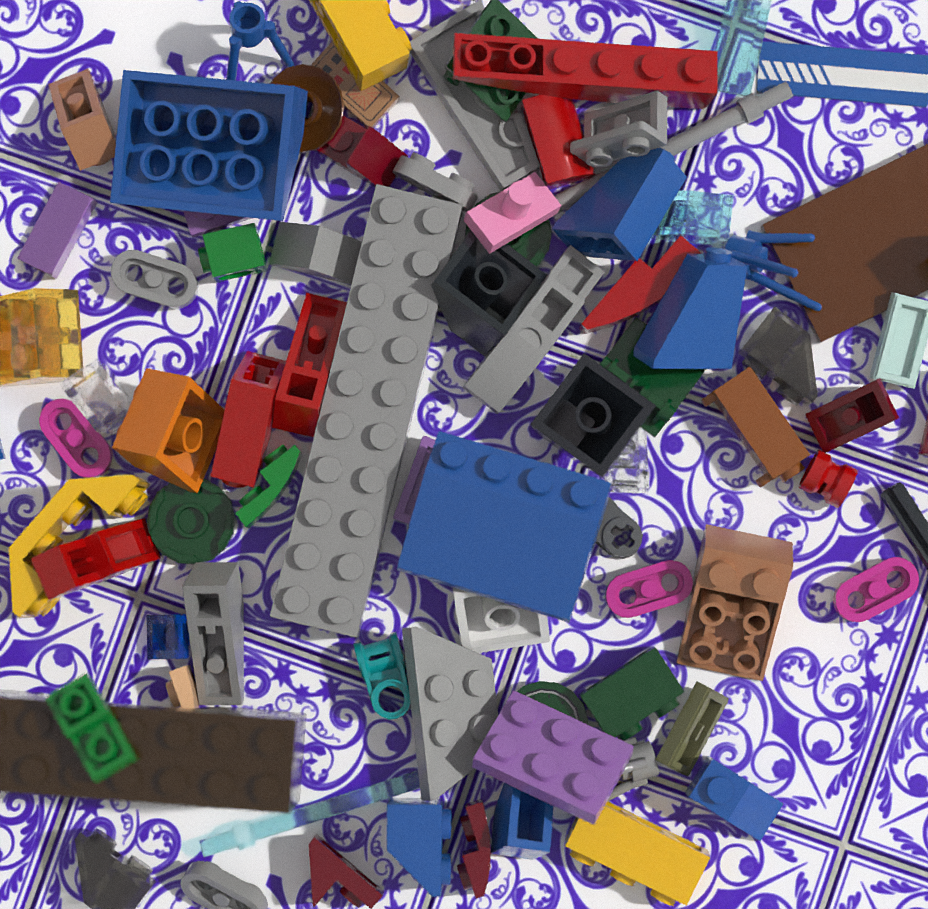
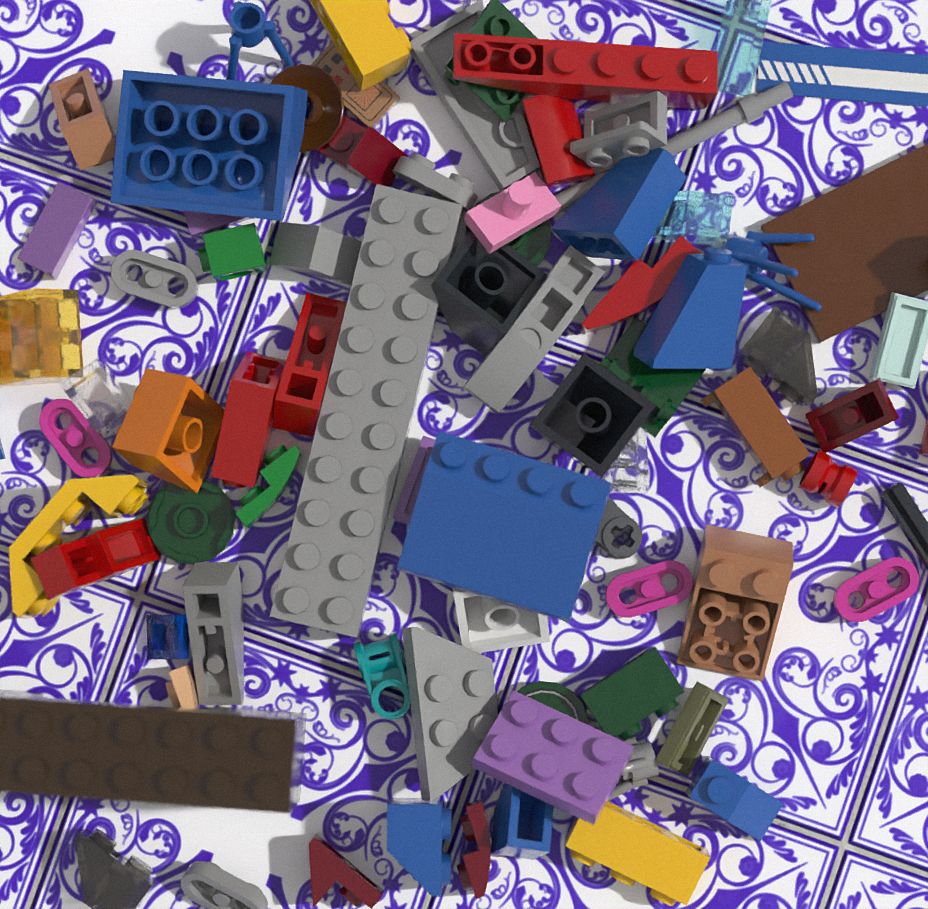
(91, 727): green slope -> none
(246, 834): clear light blue bar -> none

